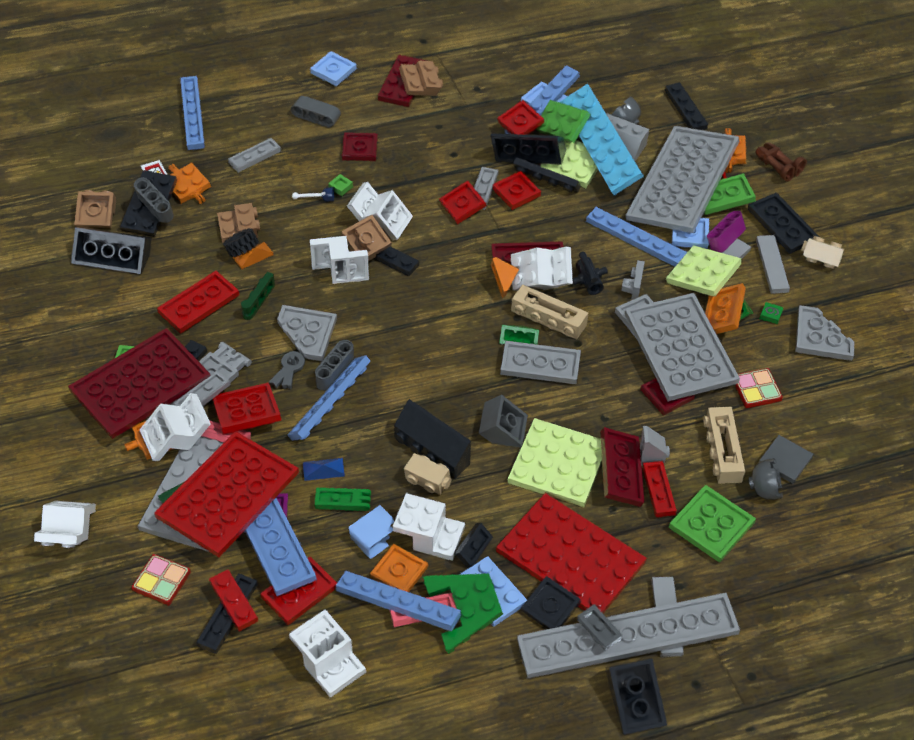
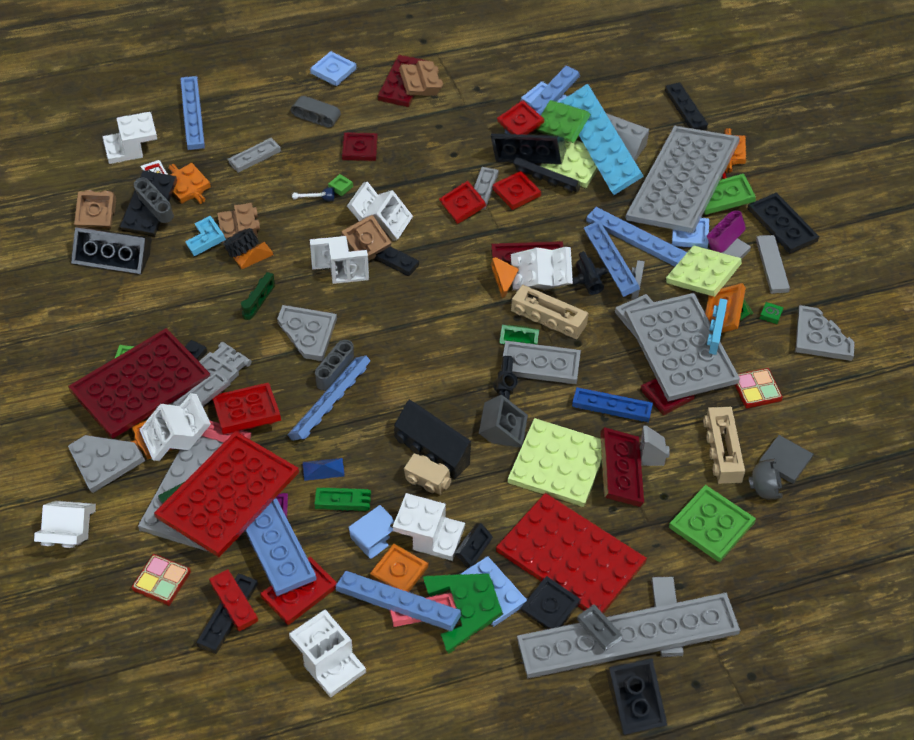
(104, 459): none -> light grey plate
(132, 131): none -> white bracket
(198, 301): red plate -> none
(209, 236): none -> medium azure plate
(291, 364): dark grey piece -> none
(505, 376): none -> black axle
(611, 258): none -> medium blue plate
(612, 404): none -> blue plate
(629, 112): dark grey cylinder -> none
(659, 489): red plate -> none
(716, 326): none -> medium azure plate
(789, 169): copper piece -> none
(817, 249): tan brick -> none

